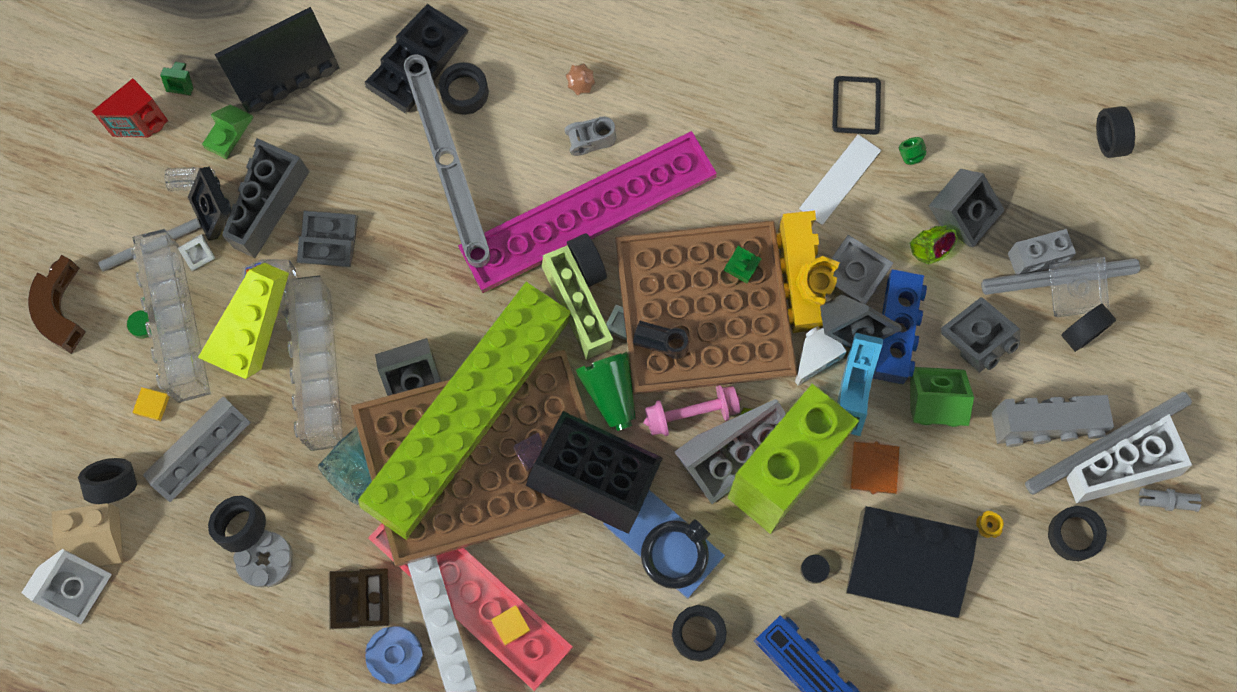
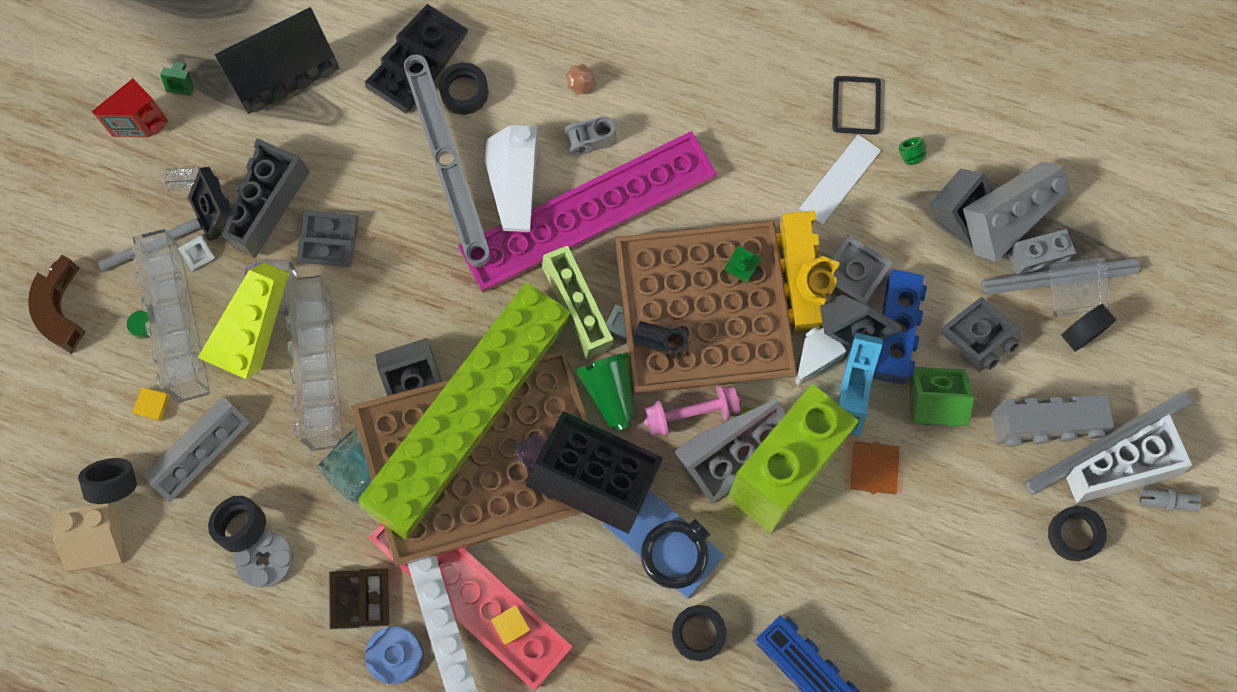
(66, 585): white slope -> none
(228, 129): bright green slope -> none
(512, 171): none -> white wedge
(587, 259): black tyre -> none
(815, 569): black tile -> none
(911, 561): black slope -> none
(933, 244): clear neon green rock -> none
(997, 524): yellow plate -> none
(1014, 208): none -> light grey wedge
(1115, 132): black tyre -> none

